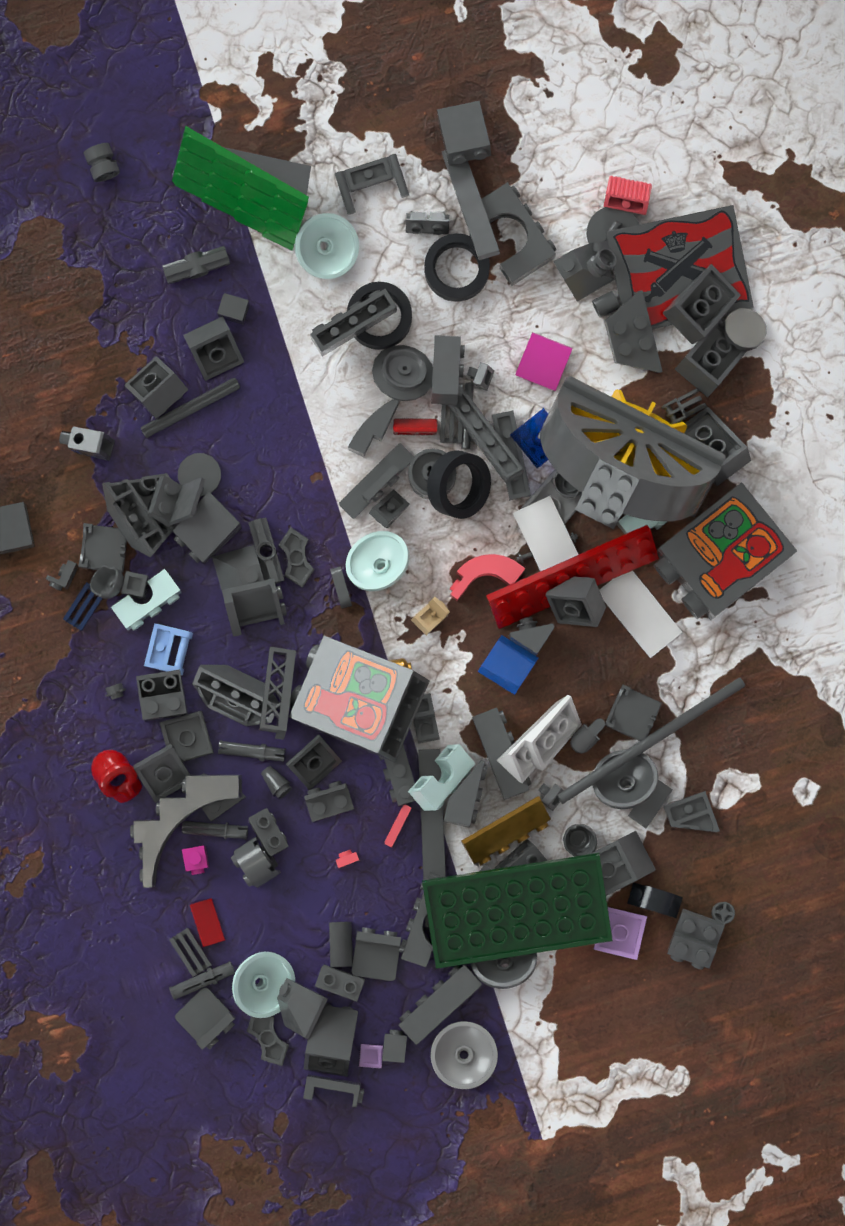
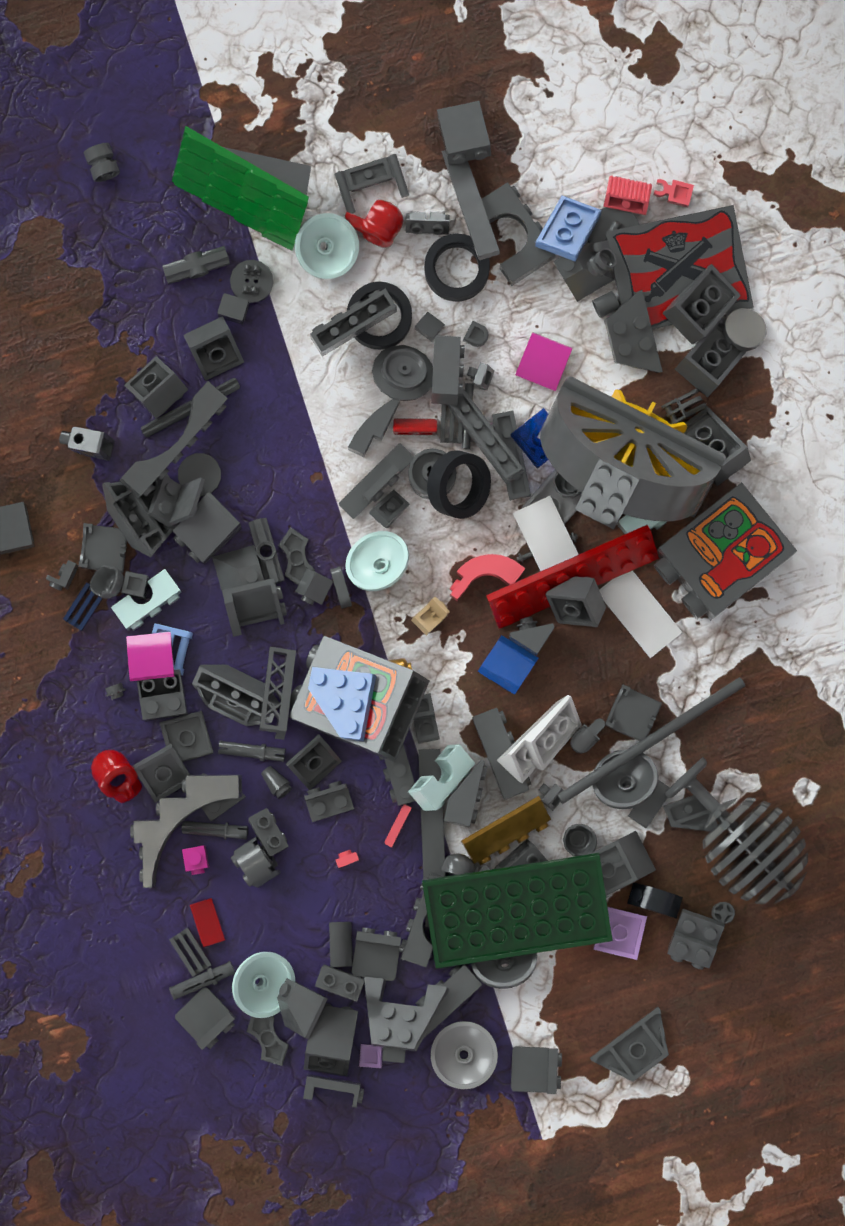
(144, 473): none -> dark grey arch
(150, 656): none -> dark pink slope
(252, 271): none -> dark grey plate
(313, 587): none -> dark grey brick
(344, 699): none -> plate
(380, 224): none -> red piece
(400, 1024): none -> wing
(429, 326): none -> dark grey slope
(458, 864): none -> dark grey hair
(476, 335): none -> dark grey tile
(535, 1069): none -> dark grey bracket
(568, 228): none -> medium blue tile
(636, 1048): none -> dark grey wing
(678, 192): none -> coral plate
(747, 842): none -> dark grey plant

